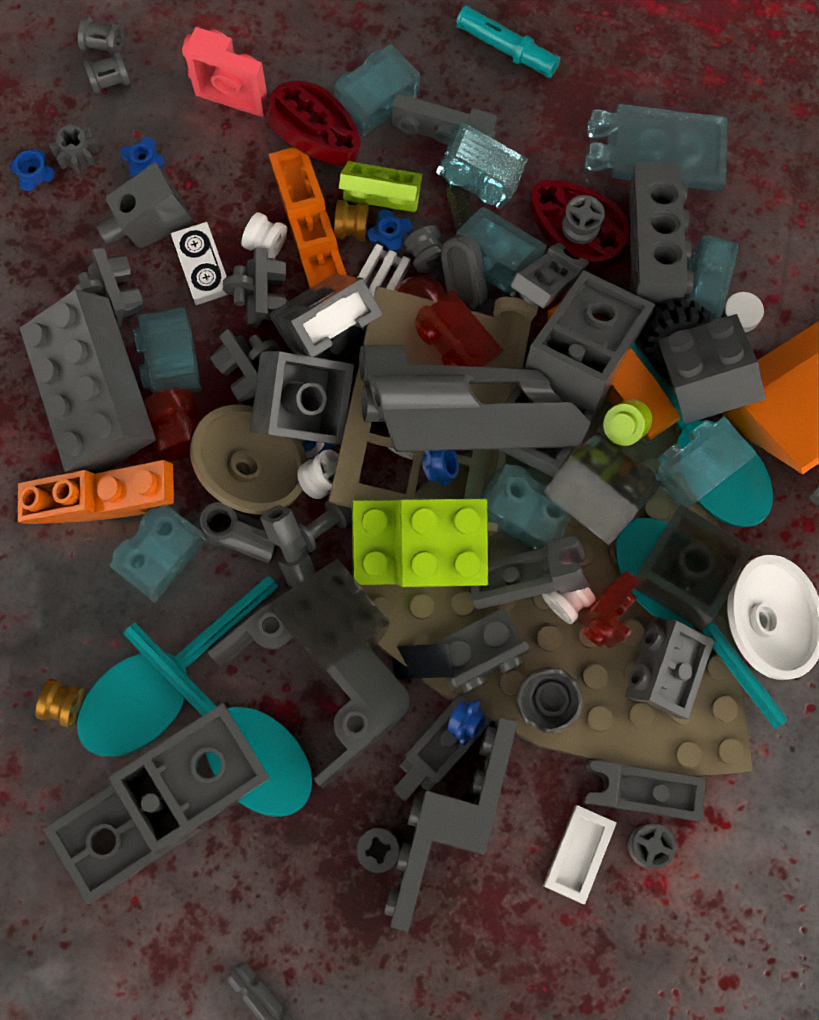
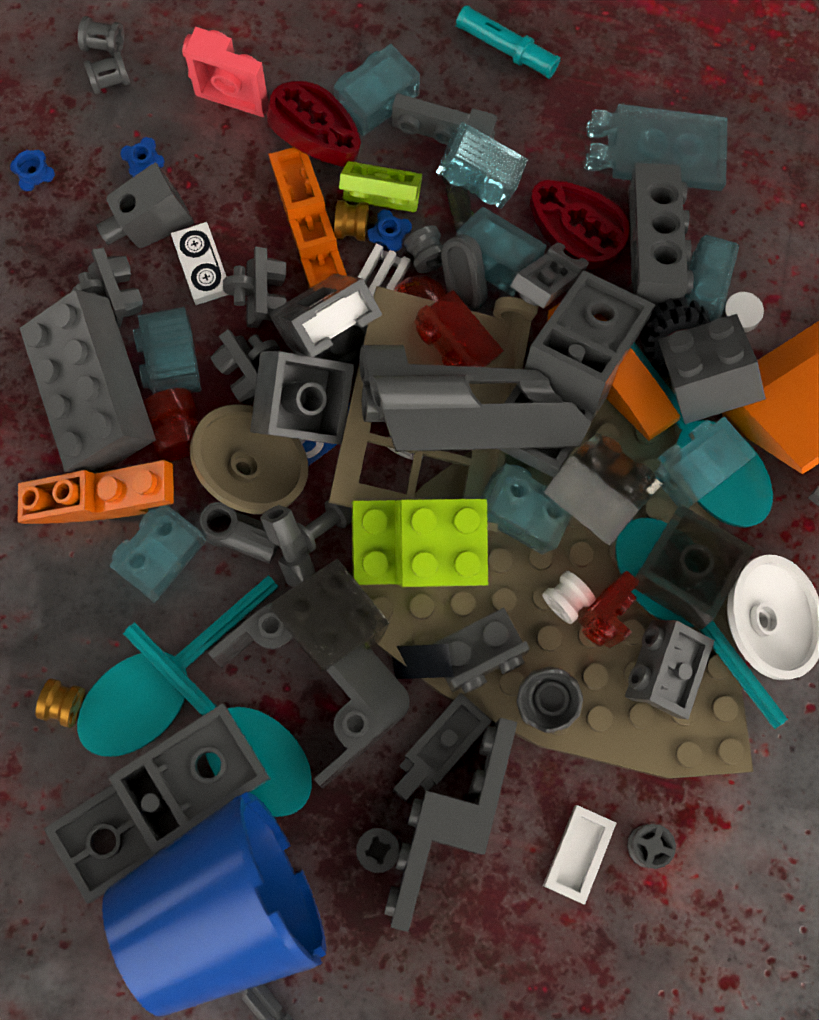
(74, 147): dark grey gear -> none
(213, 913): none -> blue cone
(264, 234): white wheel -> none
(318, 474): white wheel -> none
(440, 466): blue plate -> none
(466, 721): blue plate -> none
(533, 574): dark grey plate -> none
(586, 210): dark grey wheel -> none
(627, 422): lime brick -> none
(647, 791): dark grey plate -> none

